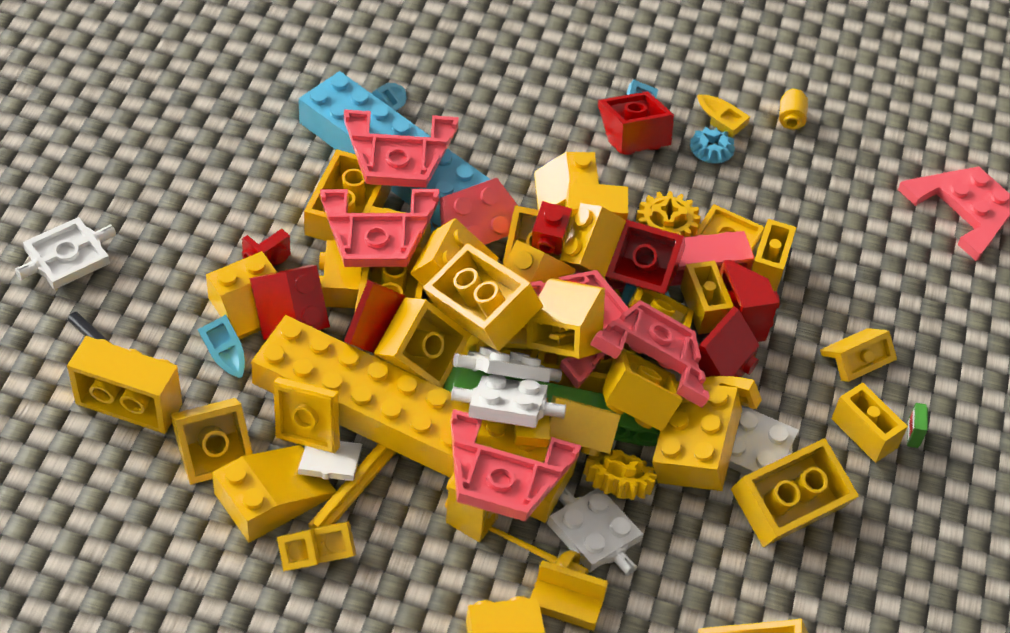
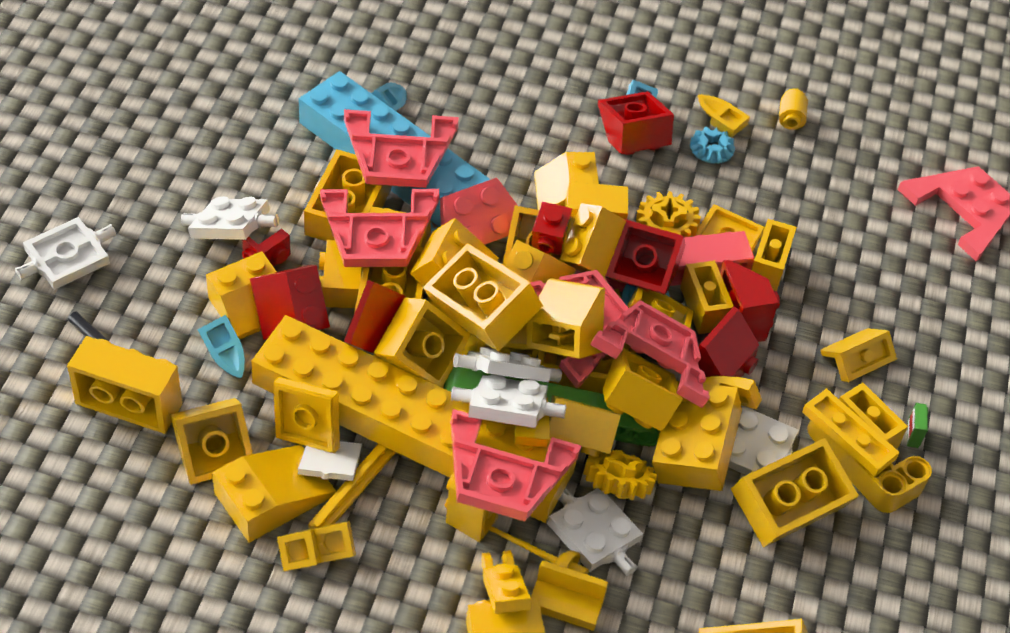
(230, 218): none -> white plate
(505, 584): none -> yellow hinge
(850, 432): none -> yellow plate
(903, 481): none -> yellow beam

